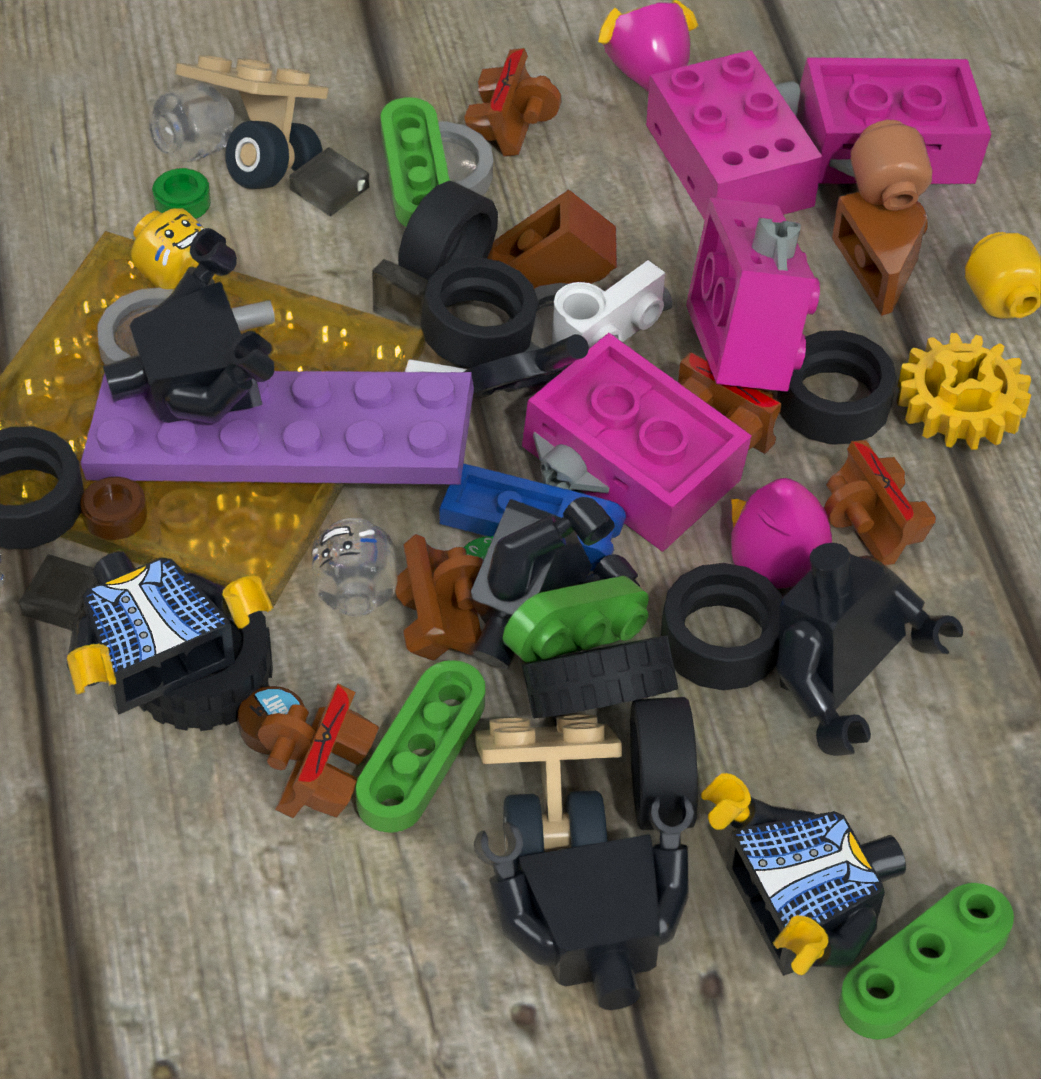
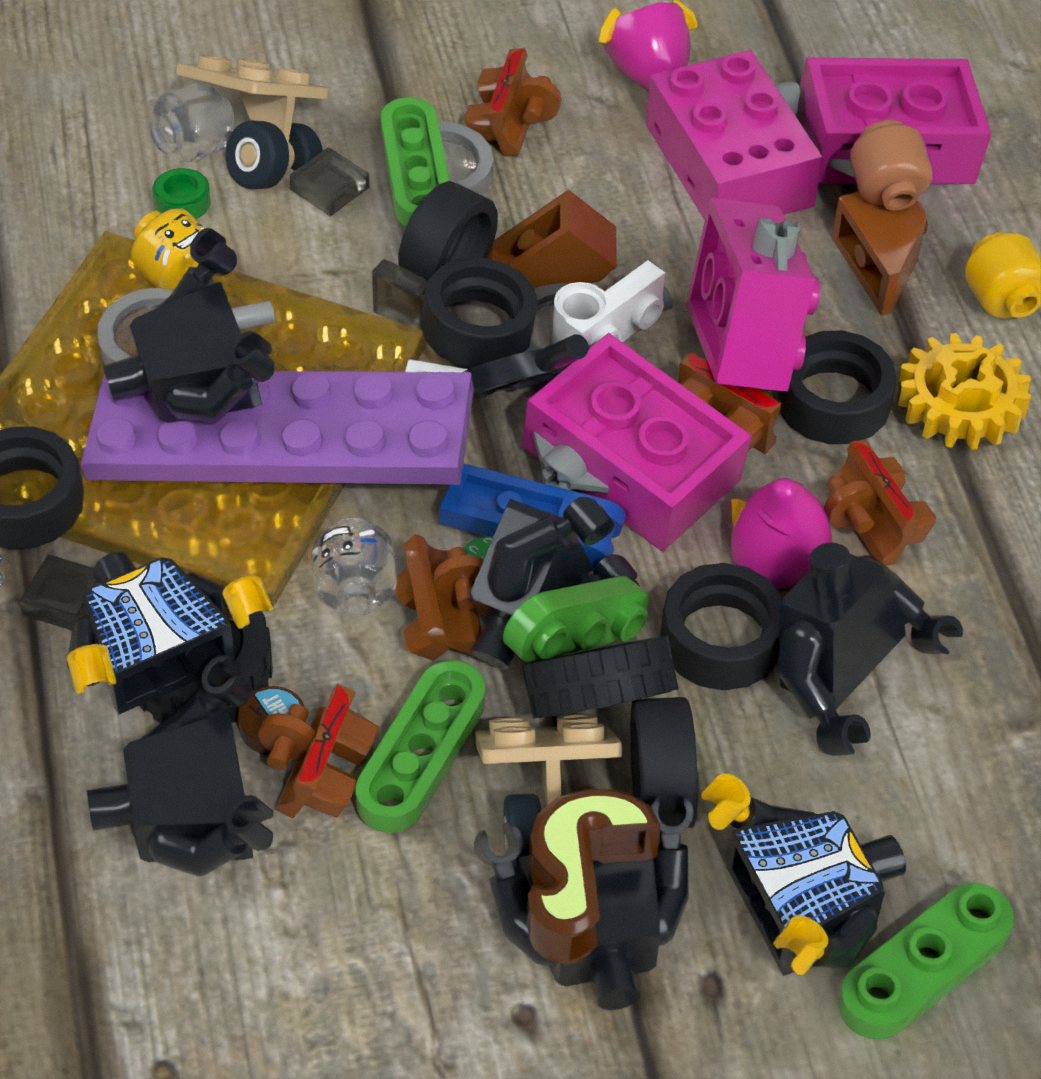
(114, 508): reddish brown tile -> none
(189, 784): none -> black torso
(563, 845): none -> reddish brown animal

